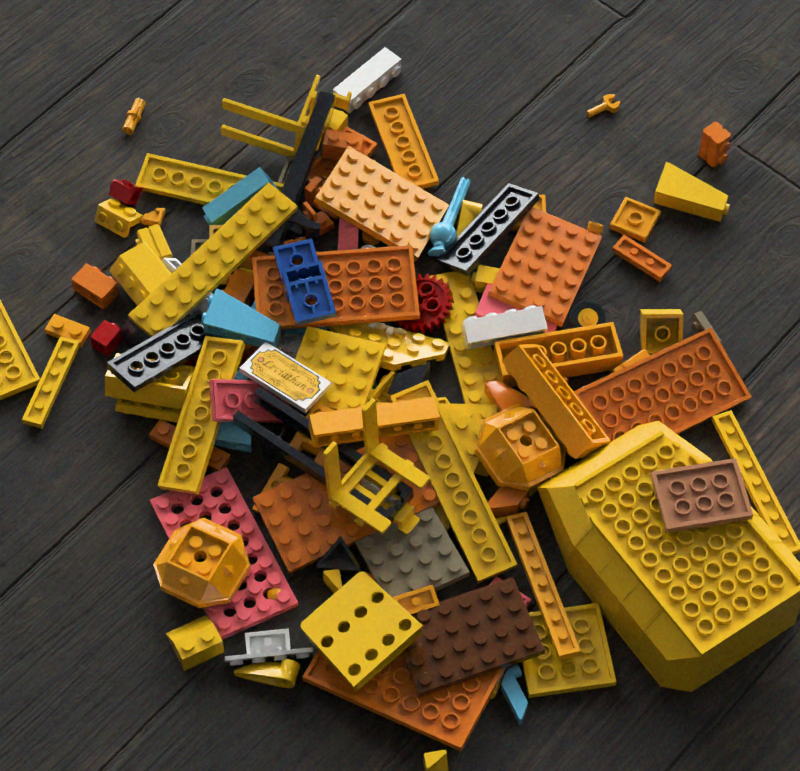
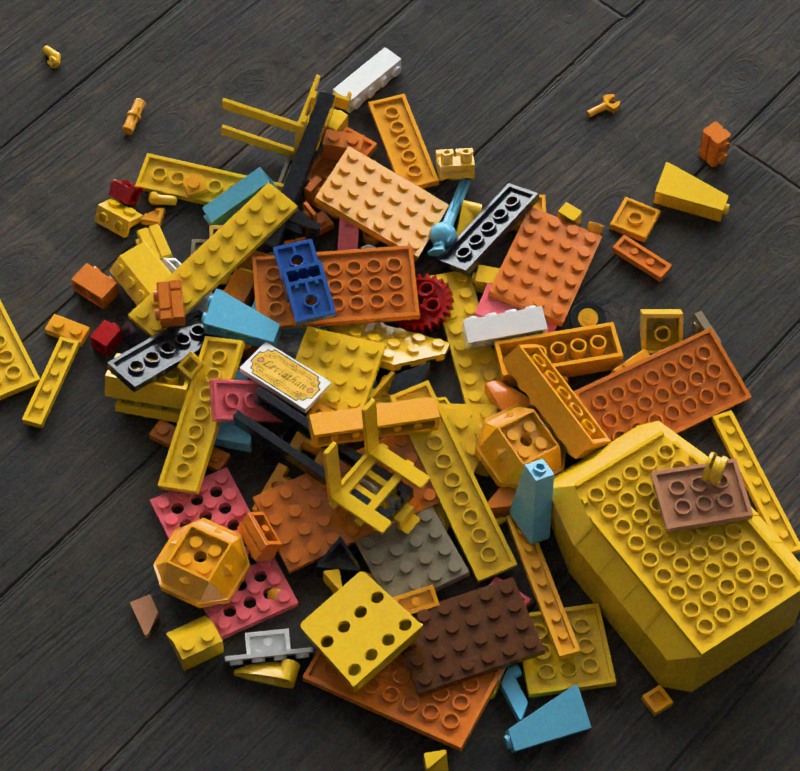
(54, 56): none -> yellow arm
(145, 613): none -> nougat tile
(156, 199): none -> yellow arm
(170, 303): none -> orange brick
(191, 365): none -> yellow slope
(194, 186): none -> light orange plate
(259, 536): none -> orange brick
(455, 167): none -> yellow hips
(533, 501): none -> medium azure slope
(554, 720): none -> medium azure slope
(570, 214): none -> yellow slope
(657, 700): none -> light orange plate
(714, 468): none -> yellow wheel

